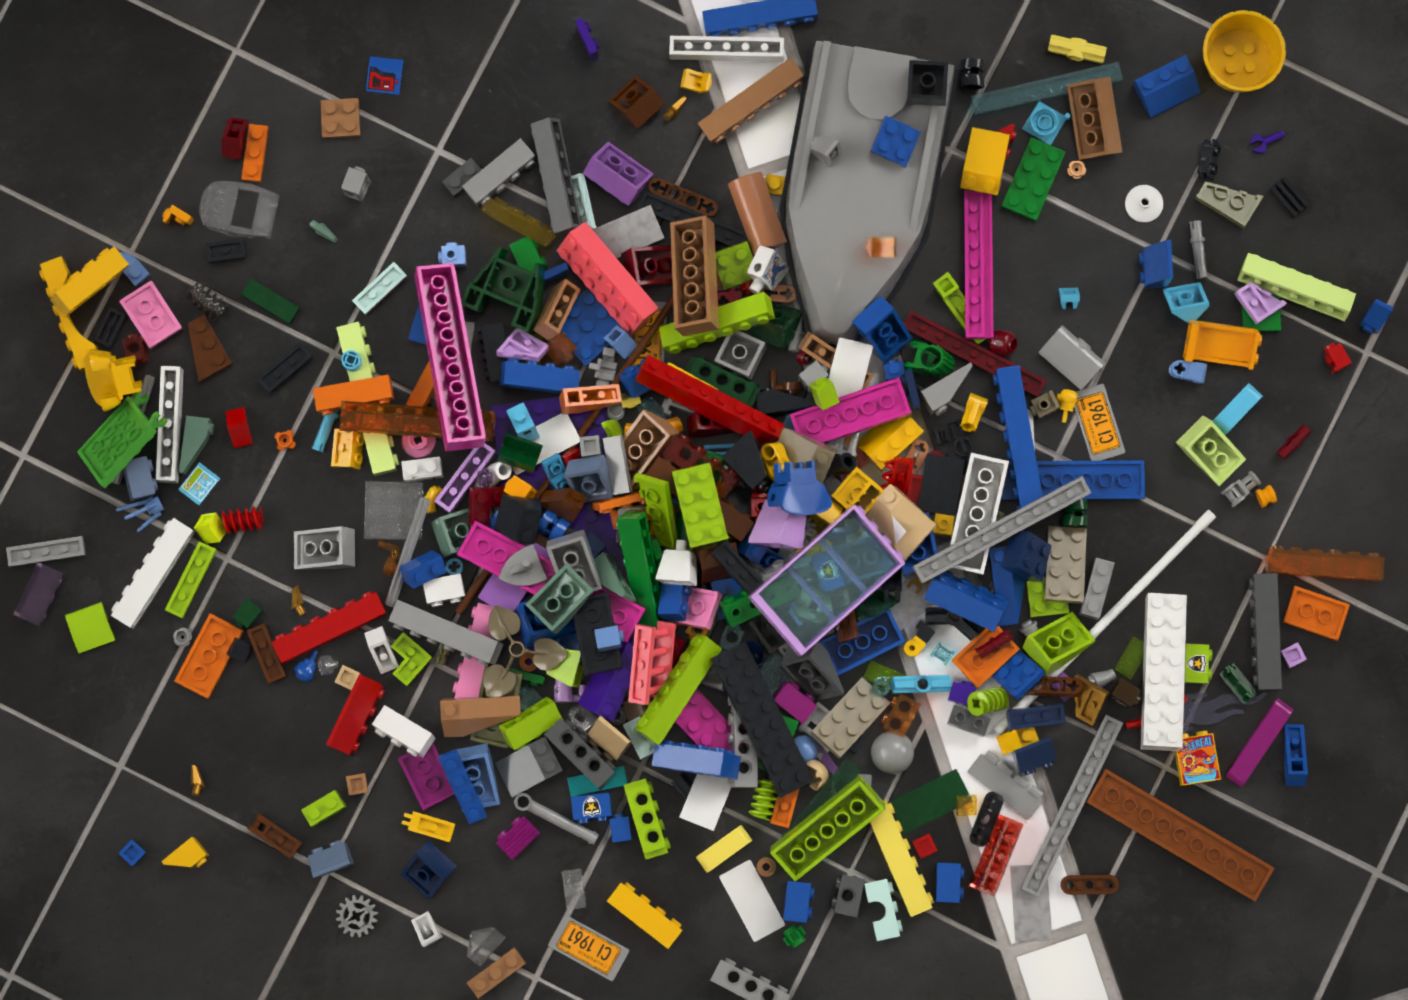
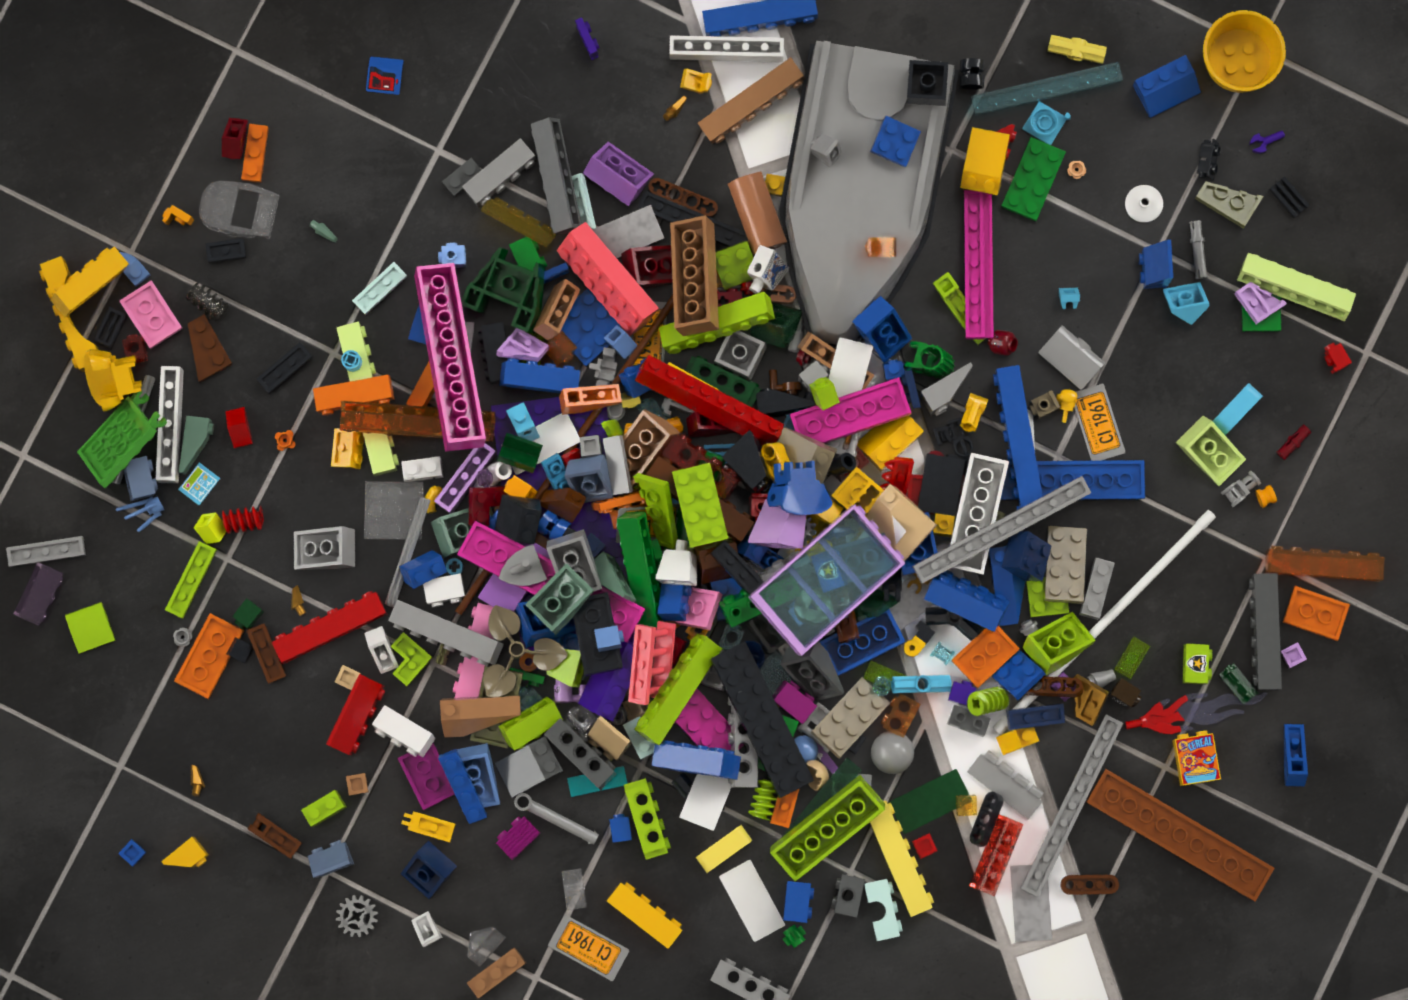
(153, 573): white brick -> none
(270, 301): dark green tile -> none
(306, 669): blue piece -> none
(324, 431): medium azure pin -> none
(326, 665): clear tile -> none
(340, 118): medium nougat plate -> none
(356, 183): light grey brick -> none
(391, 564): clear orange plate -> none
(418, 450): bright pink piece -> none
(591, 807): blue brick -> none
(637, 101): reddish brown slope -> none
(772, 867): medium nougat plate -> none
(919, 460): nougat beam -> none
(948, 882): blue brick -> none
(968, 350): dark red plate -> none
(994, 643): dark red pin -> none
(1034, 755): dark blue slope -> none
(1081, 519): dark green wheel -> none
(1094, 118): medium nougat slope -> none
(1163, 672): white brick -> none
(1191, 372): medium blue piece -> none
(1222, 344): light orange panel -> none
(1259, 742): magenta beam -> none
(1375, 316): blue slope -> none

